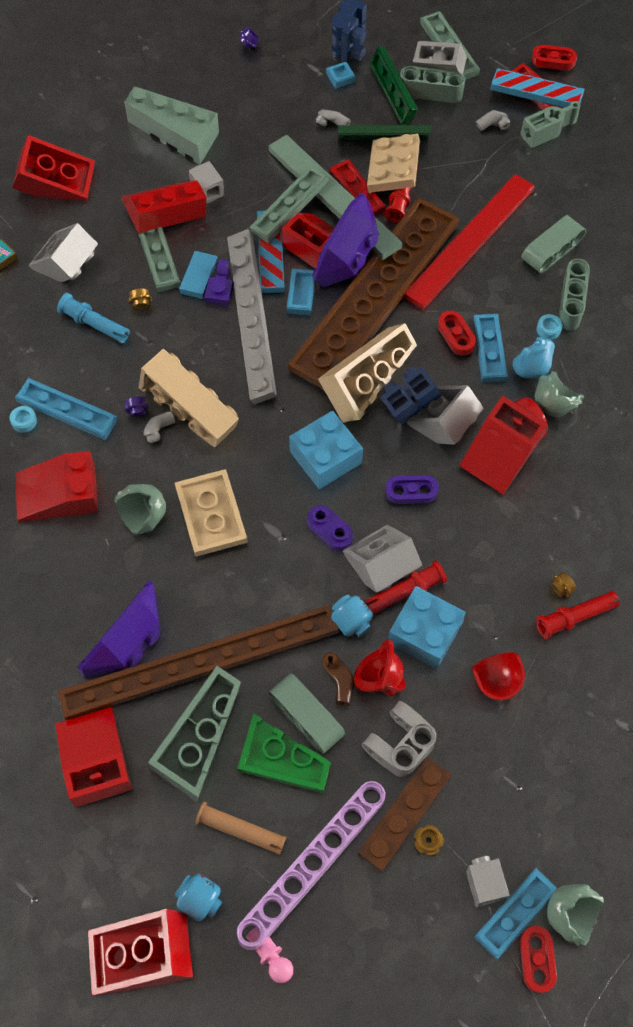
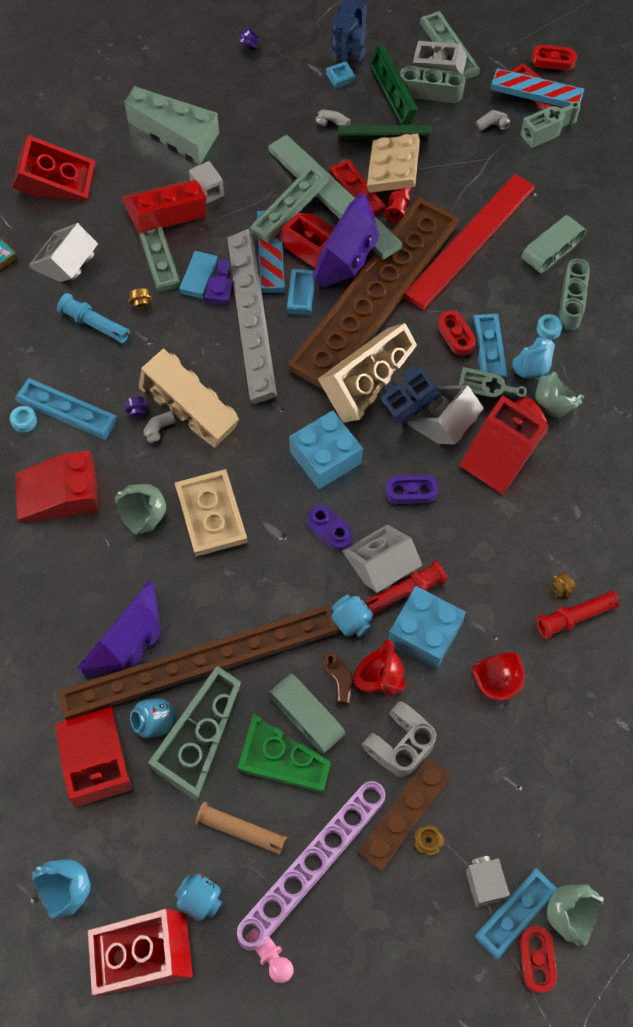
(61, 886): none -> dark azure hair
(152, 717): none -> dark azure head
(484, 377): none -> sand green piece

